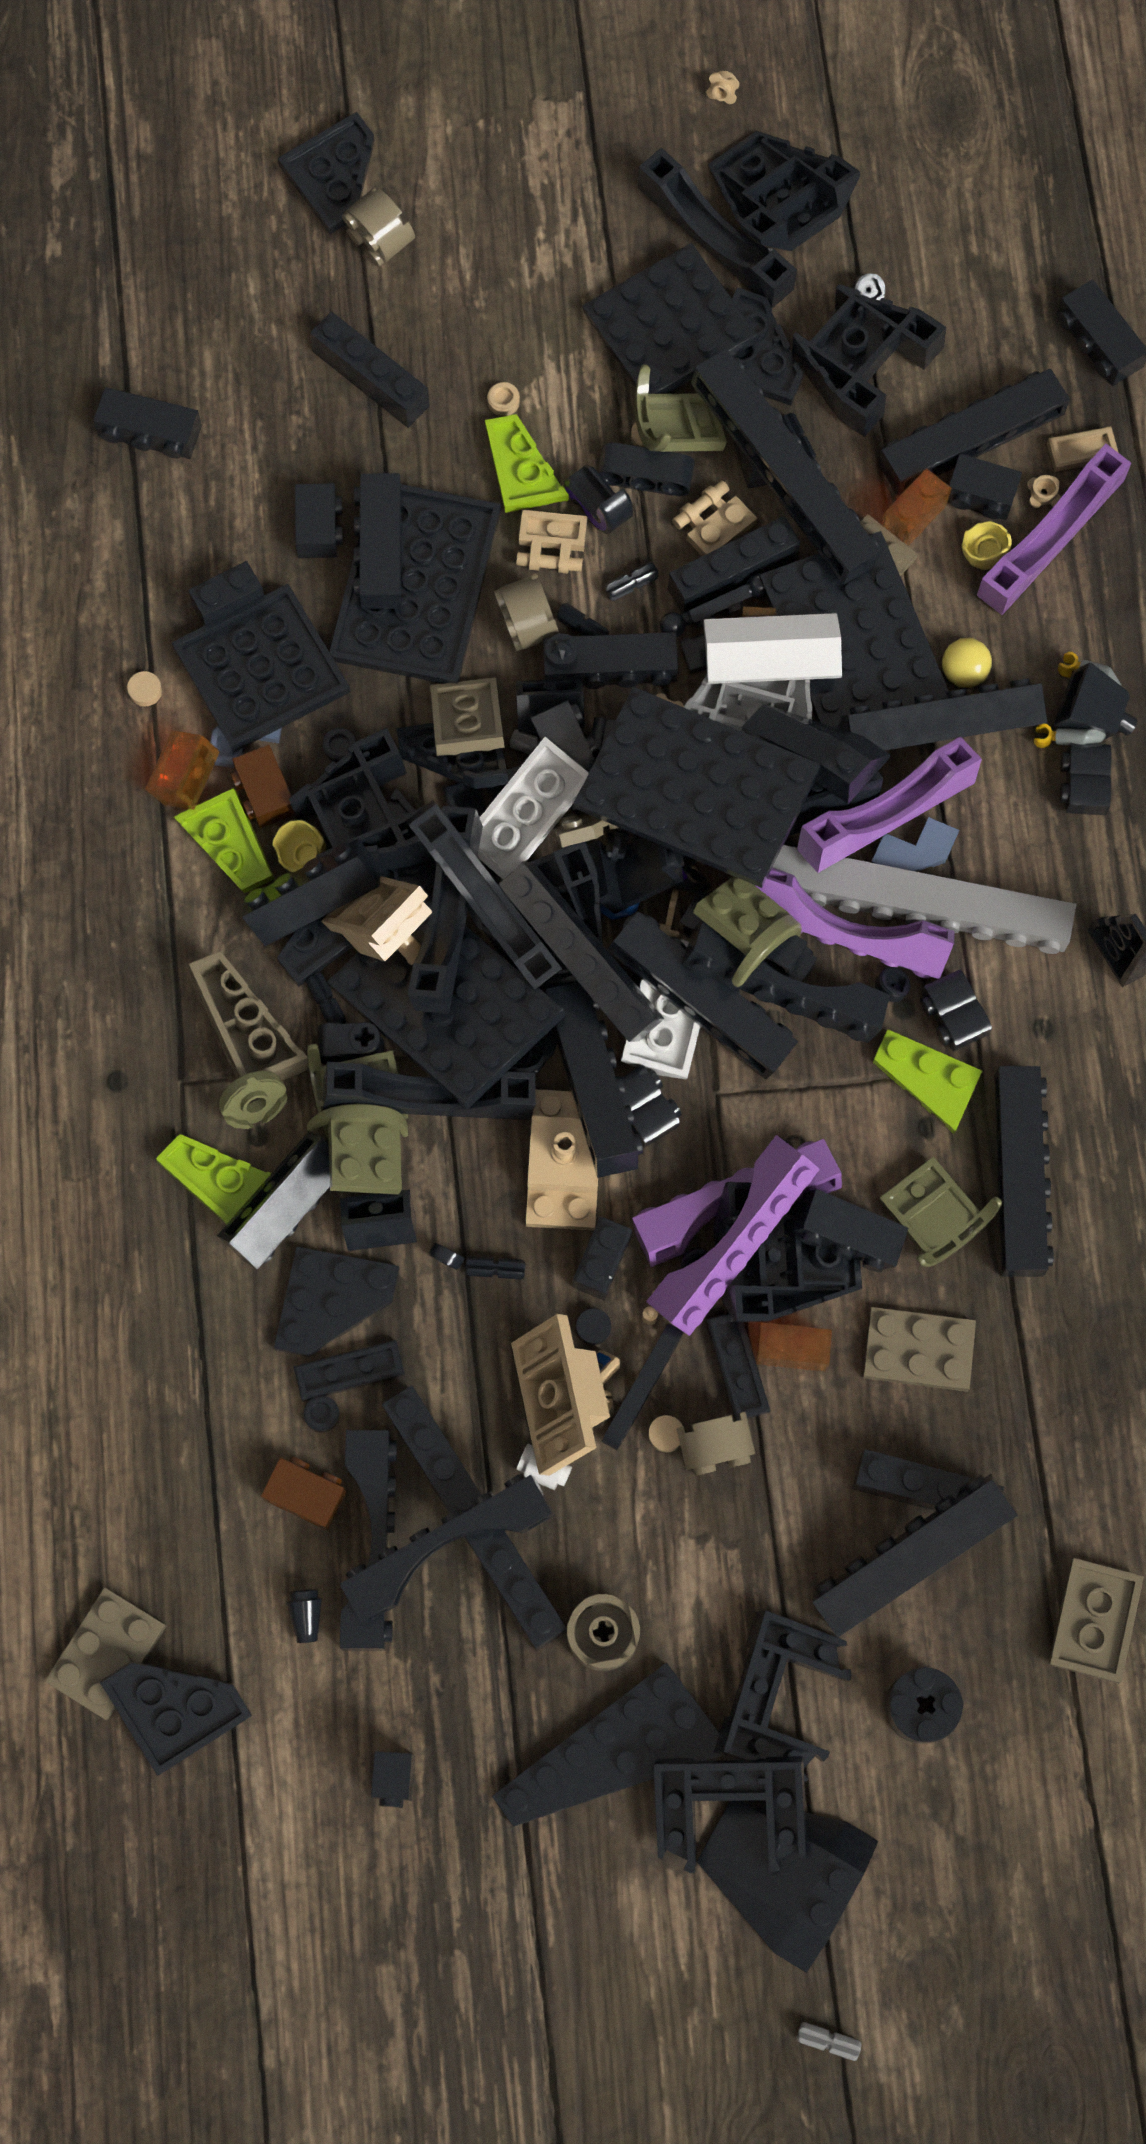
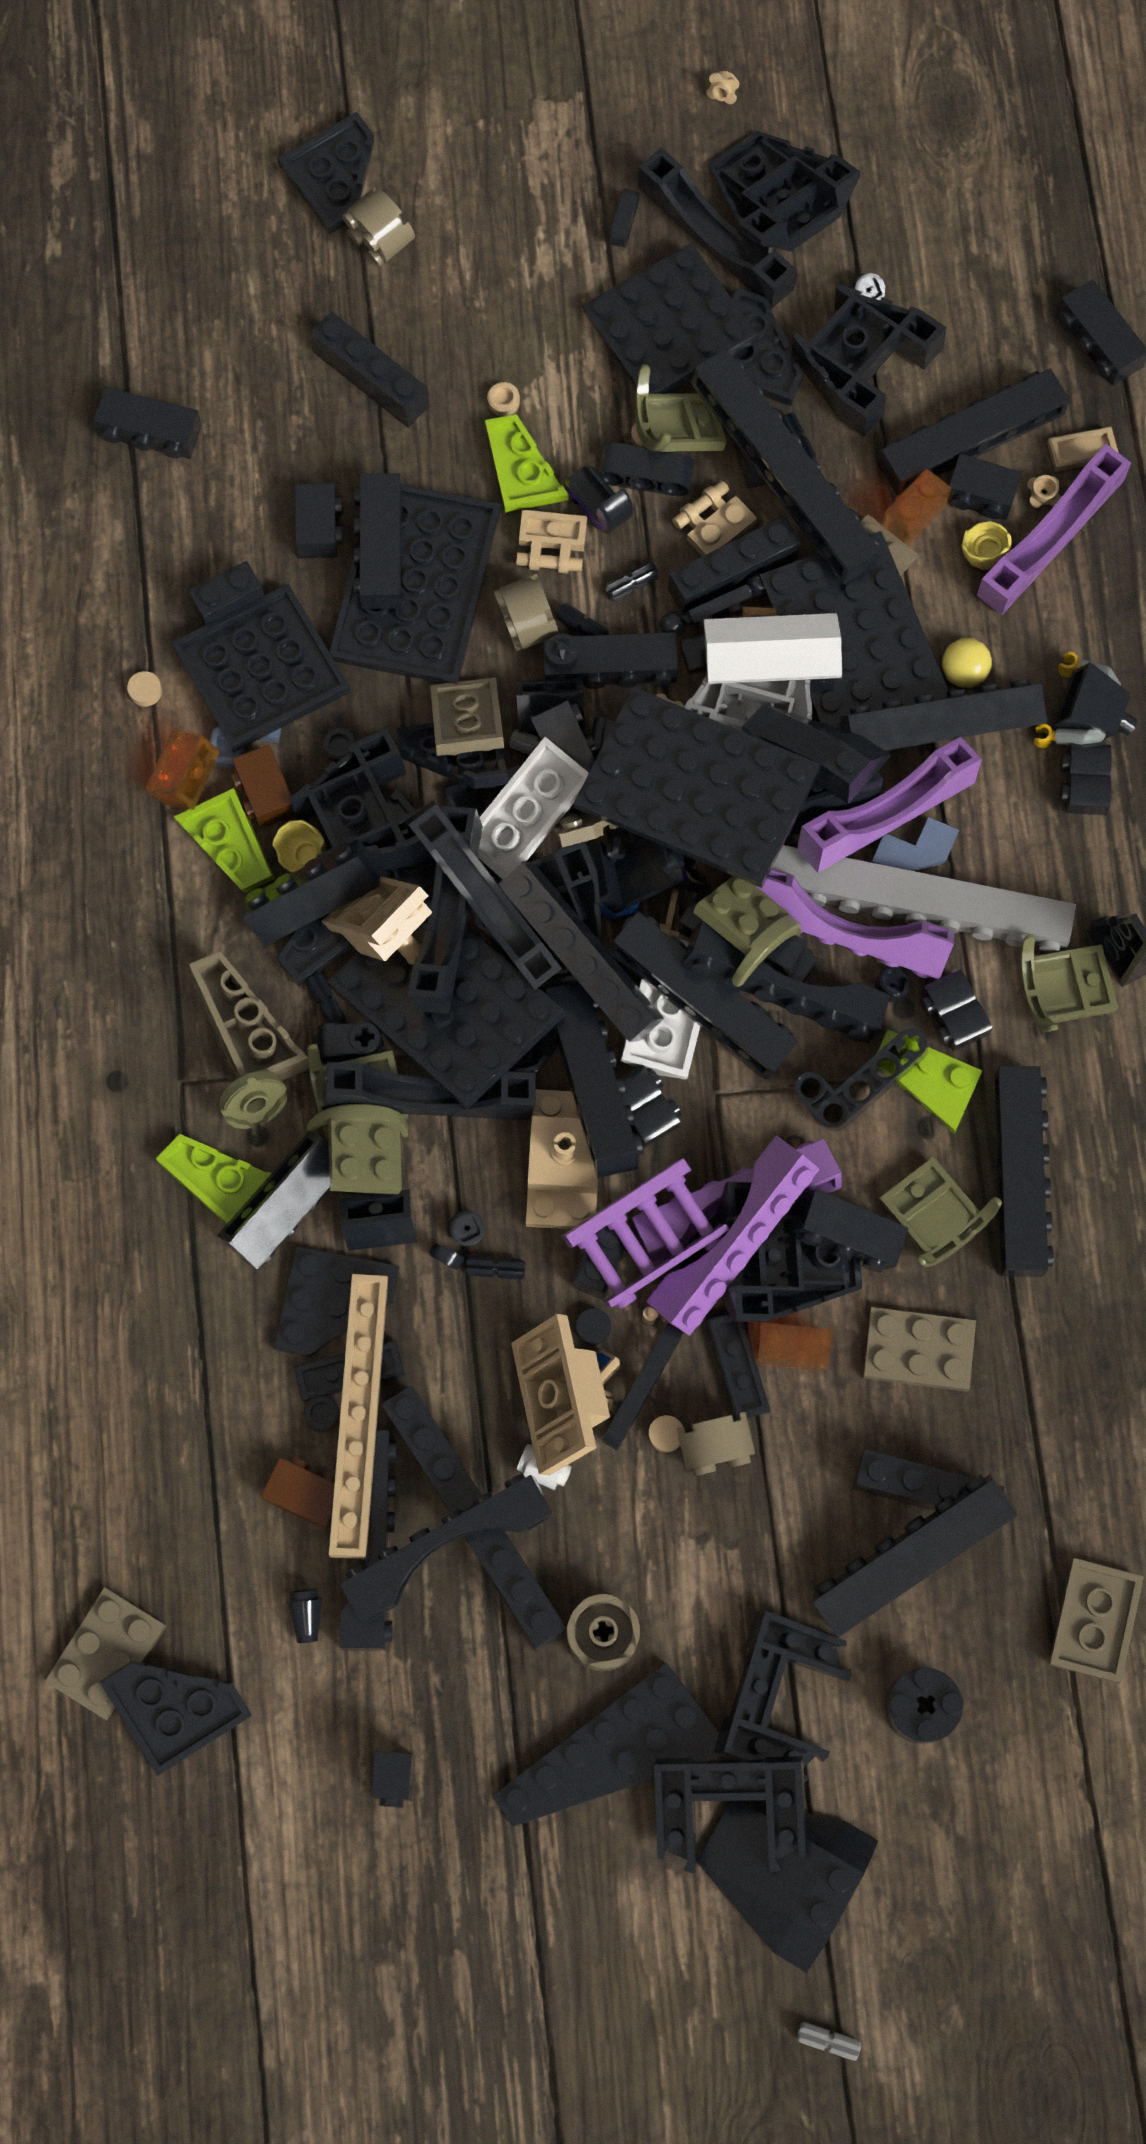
(358, 1417): none -> tan plate
(467, 1227): none -> black tile
(624, 218): none -> black beam
(644, 1199): none -> medium lavender fence
(866, 1074): none -> black beam
(1065, 984): none -> olive piece

